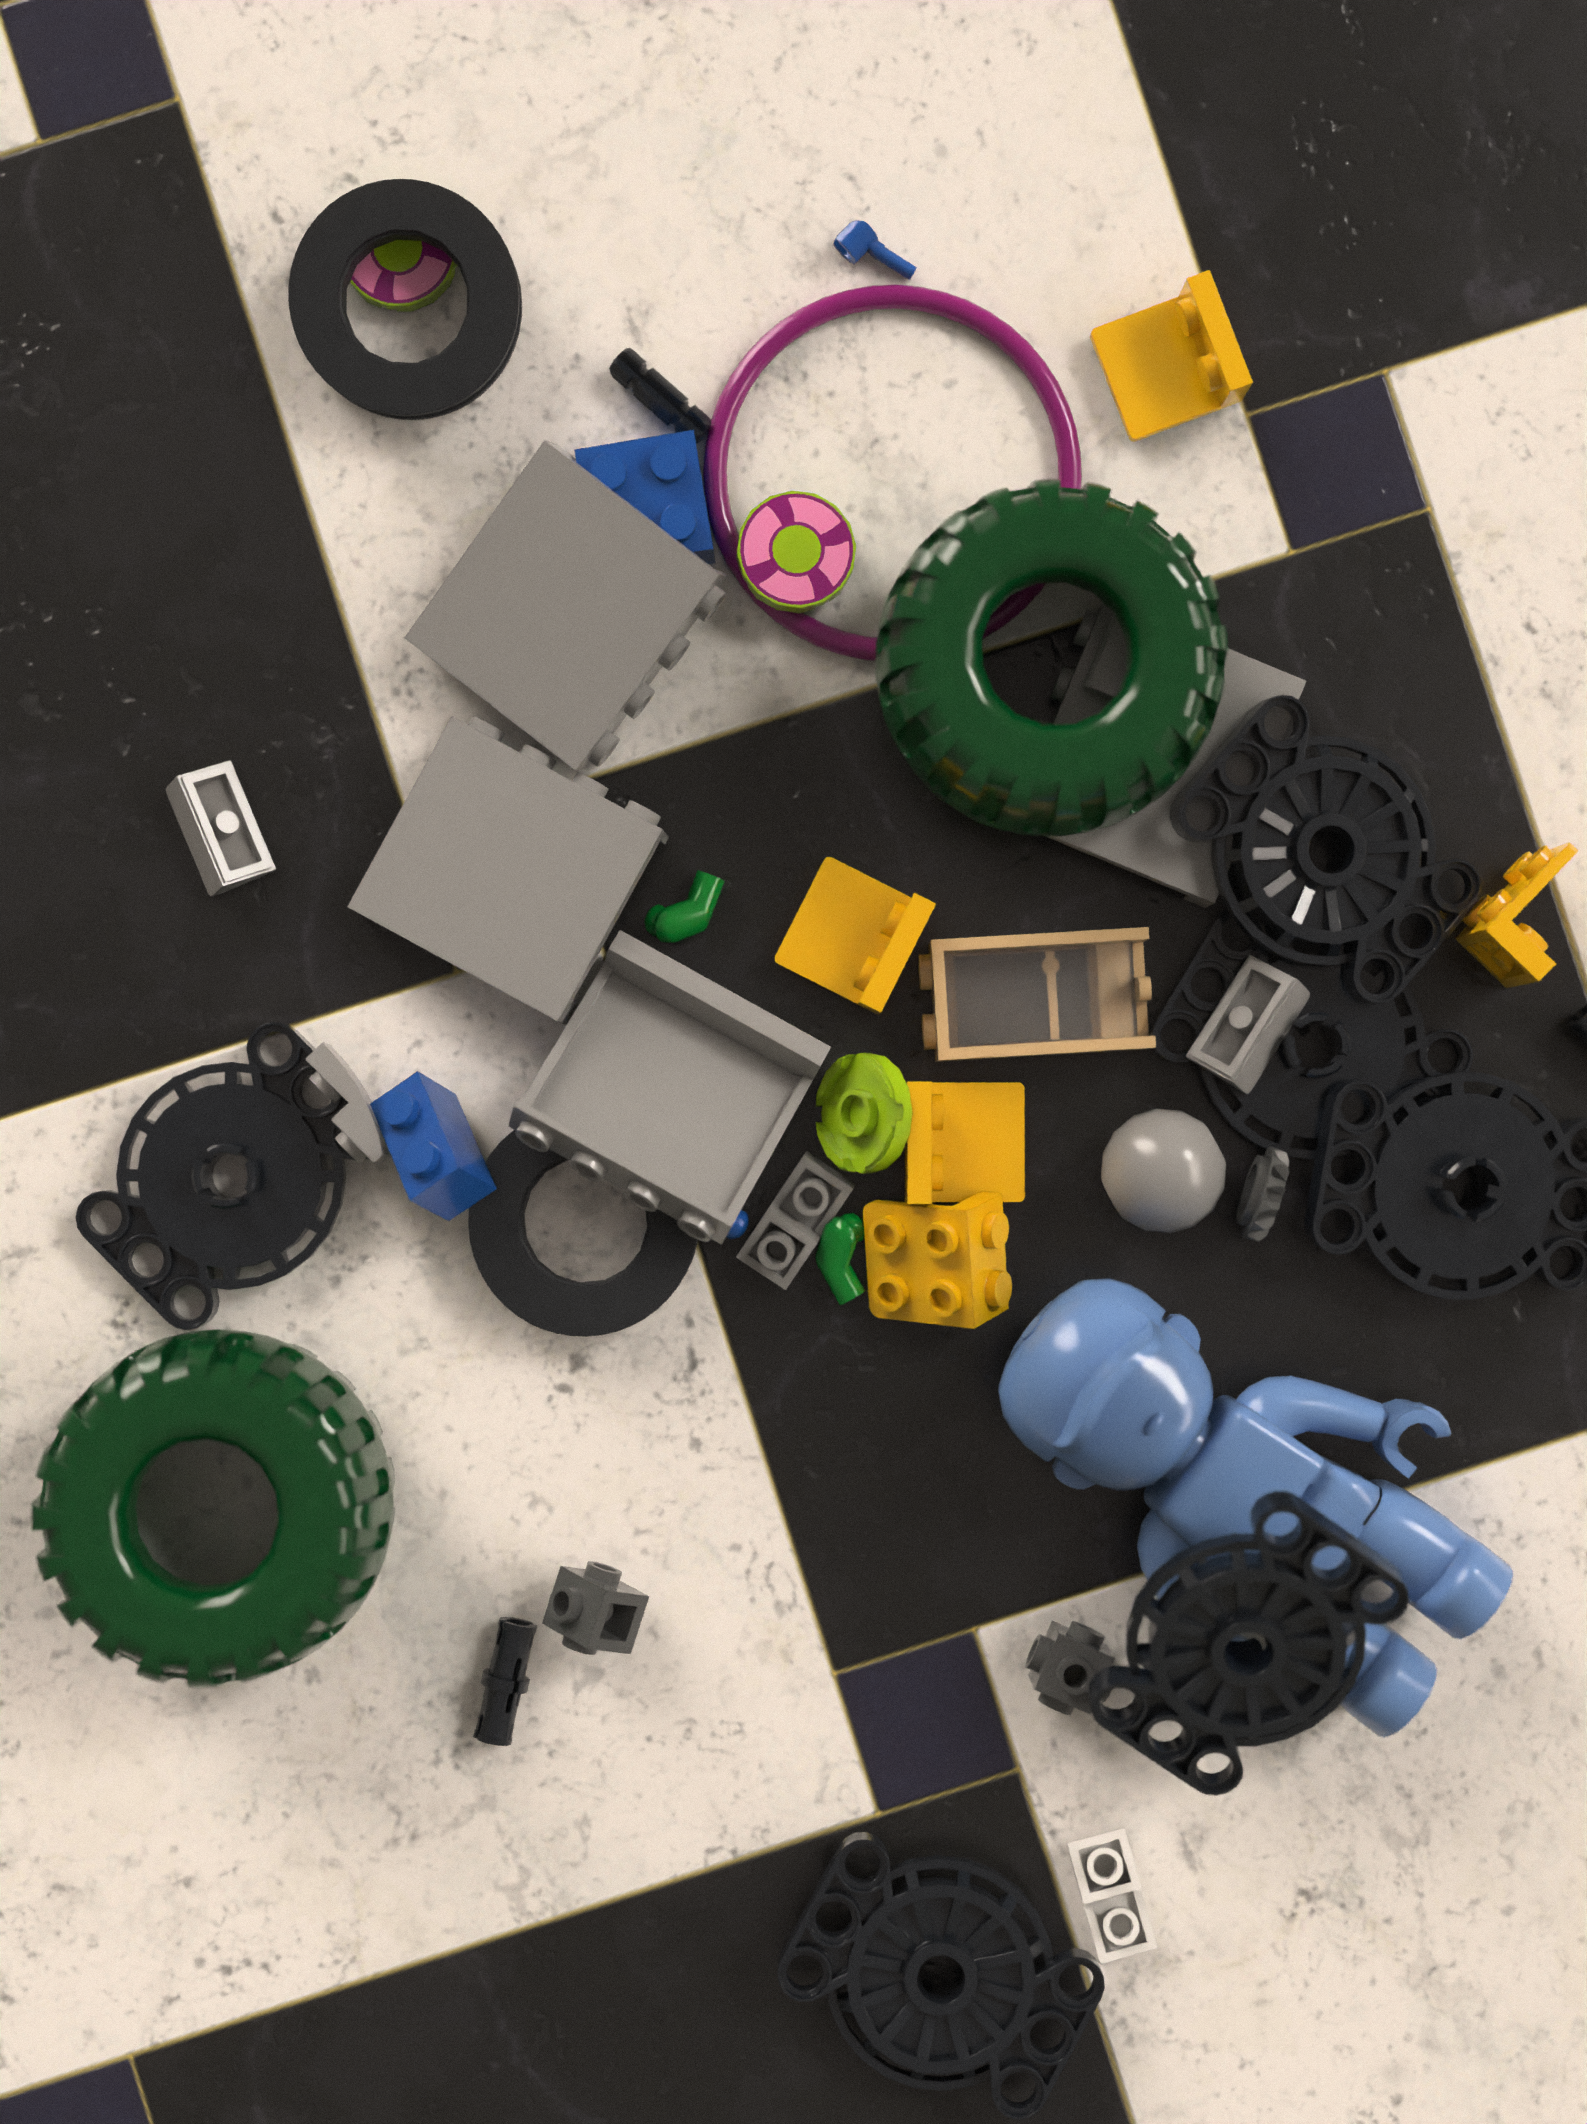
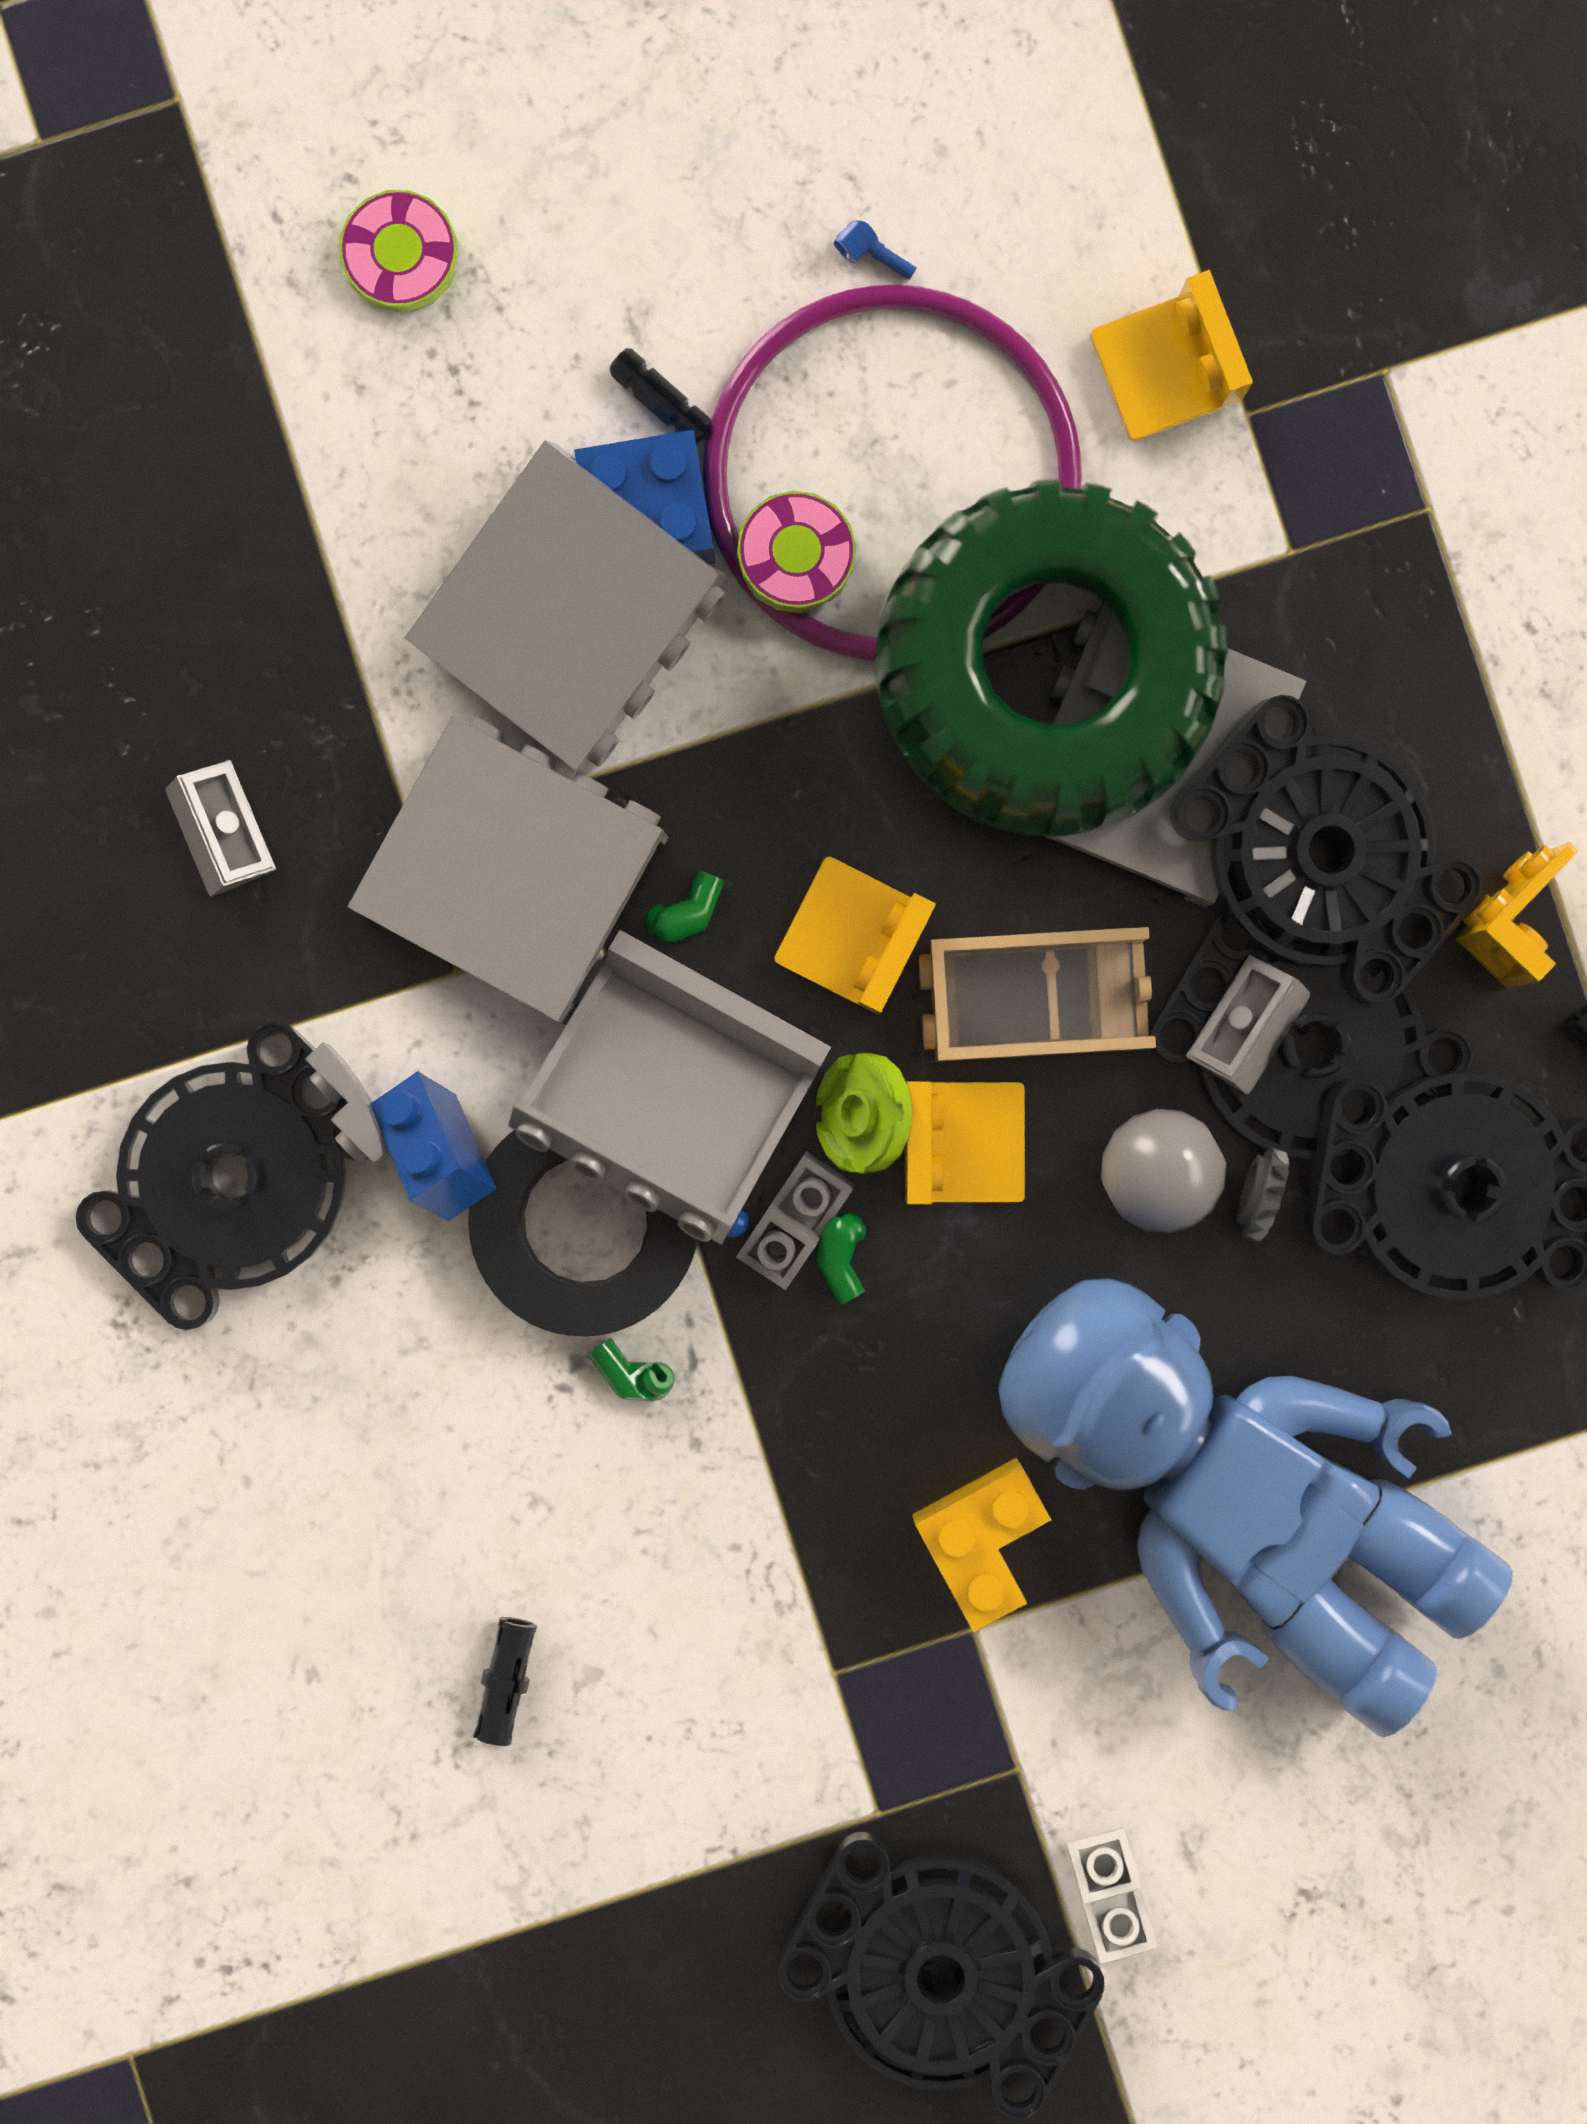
(317, 1455): dark green tyre -> none
(344, 237): black tyre -> none
(595, 1609): dark grey brick -> none
(631, 1379): none -> green arm
(938, 1261): yellow bracket -> none
(966, 1536): none -> yellow brick
(1057, 1651): dark grey brick -> none
(1235, 1690): black piece -> none

